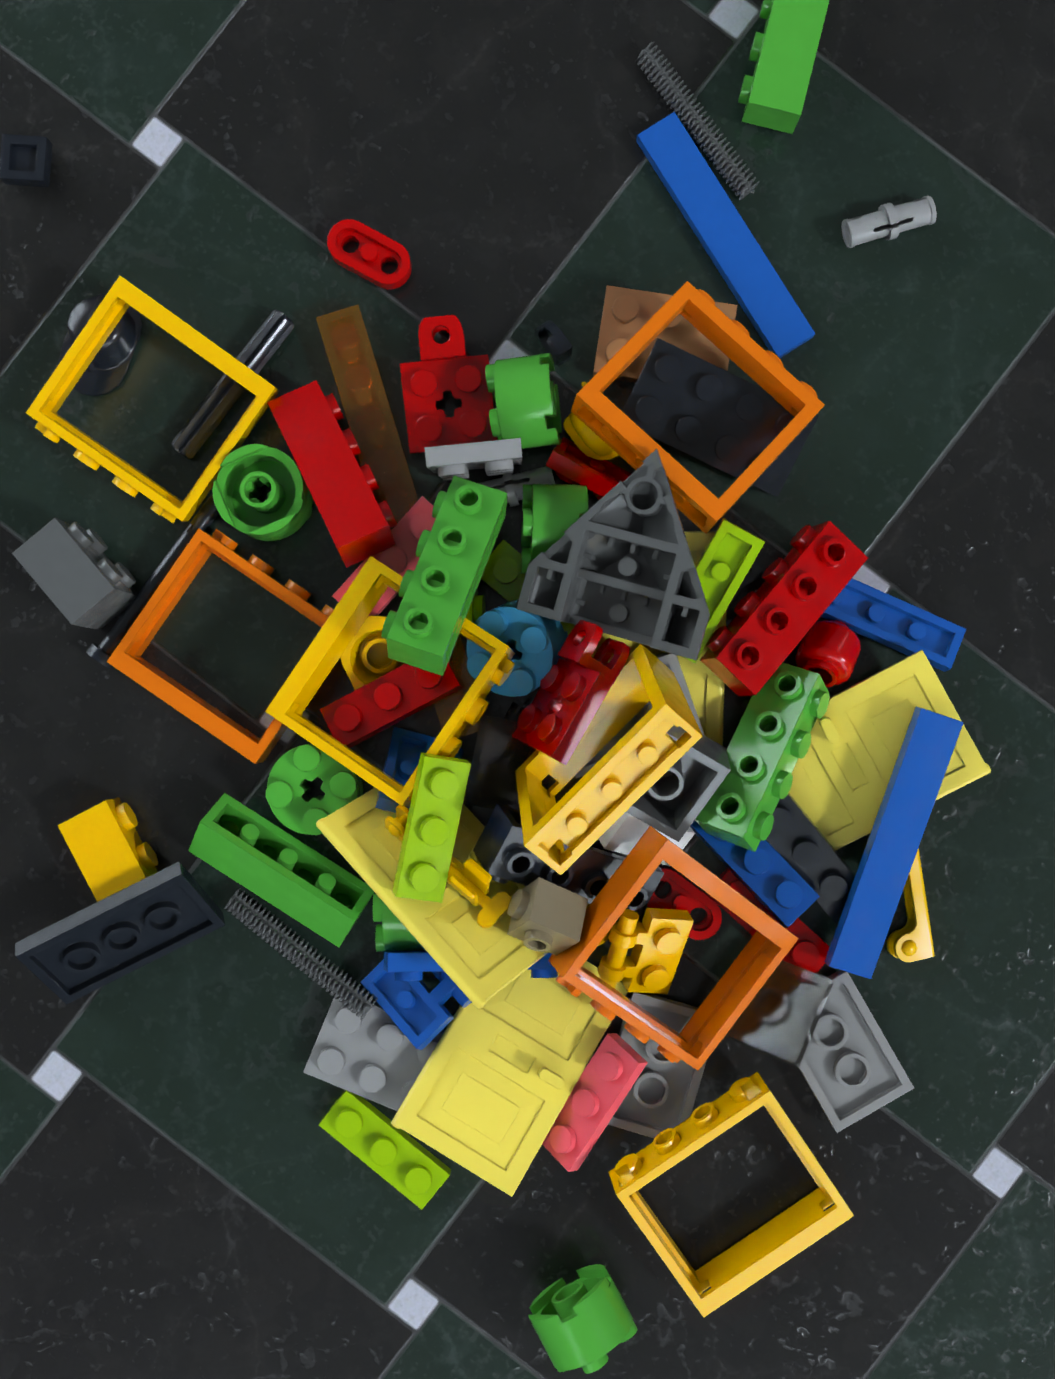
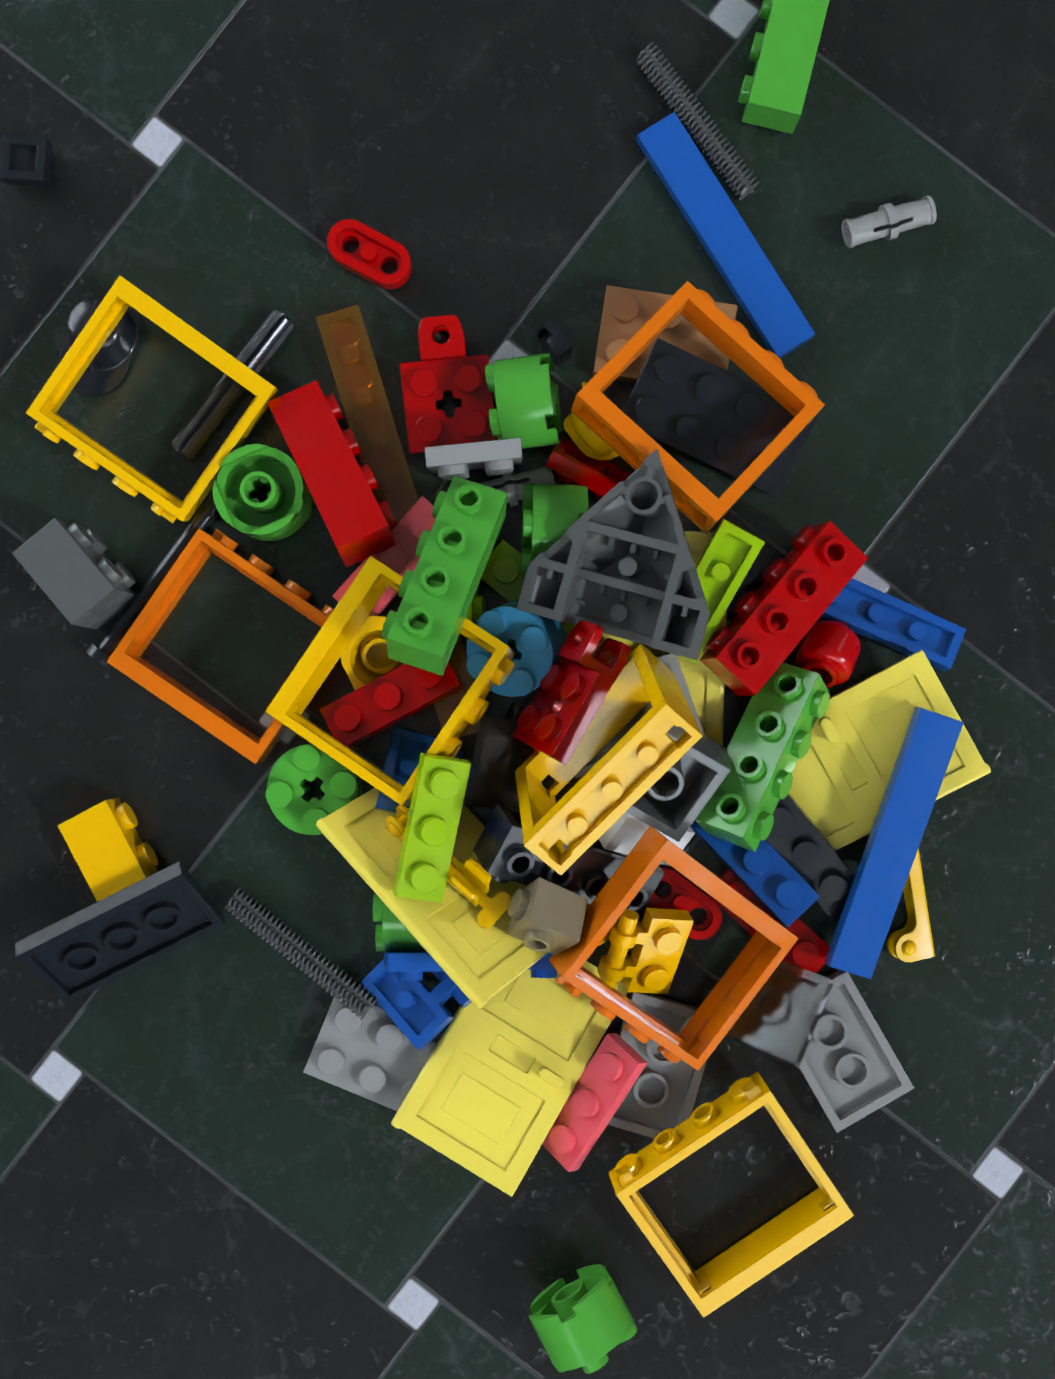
(280, 869): bright green brick -> none
(385, 1148): lime plate -> none

